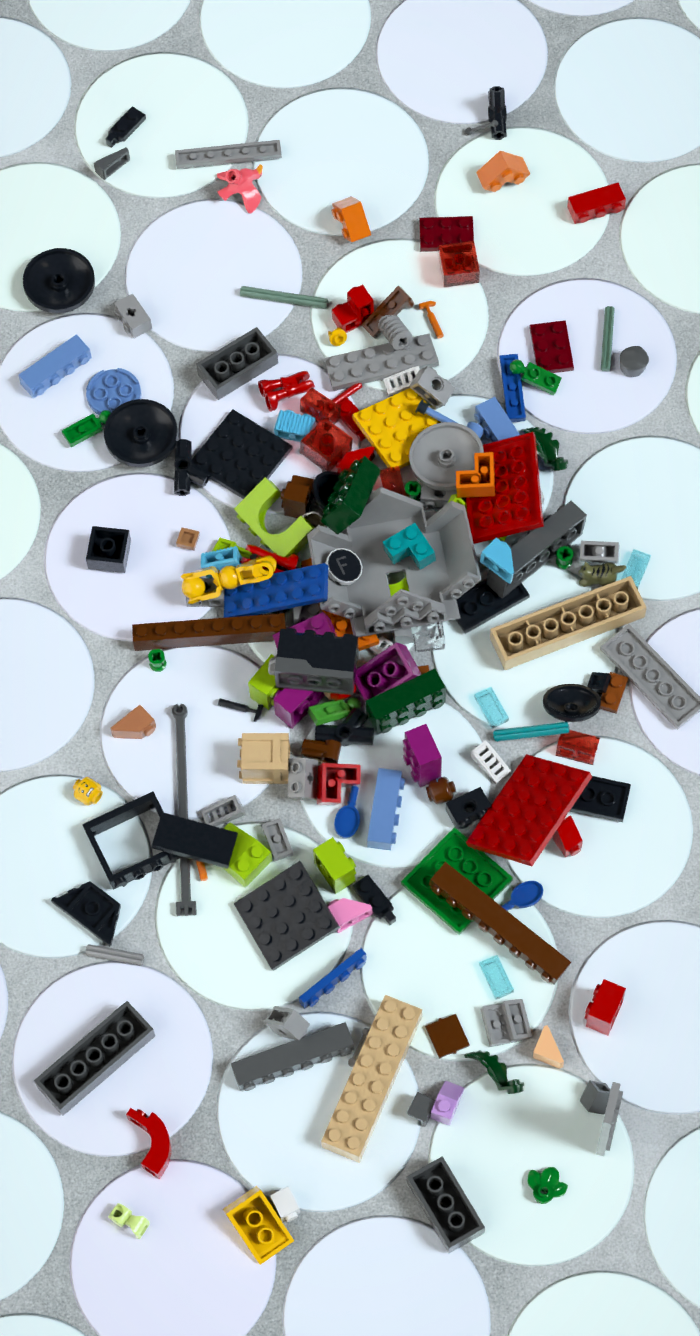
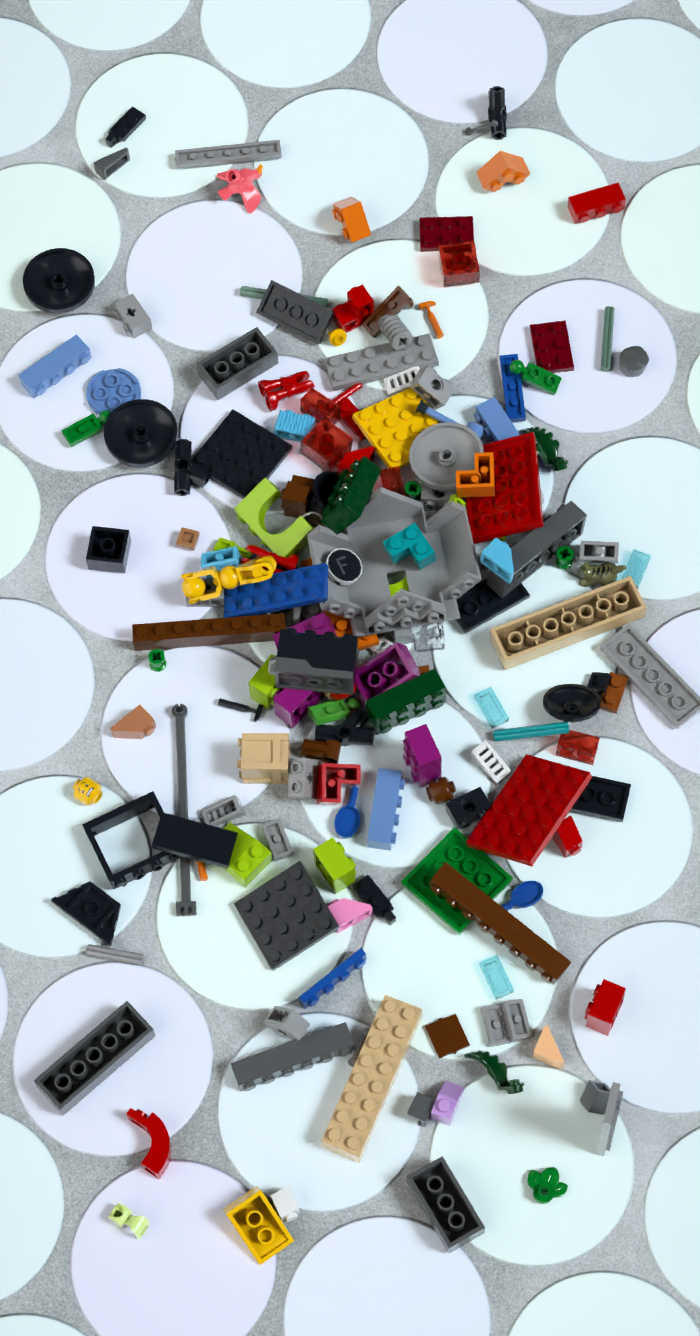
(295, 312): none -> black plate

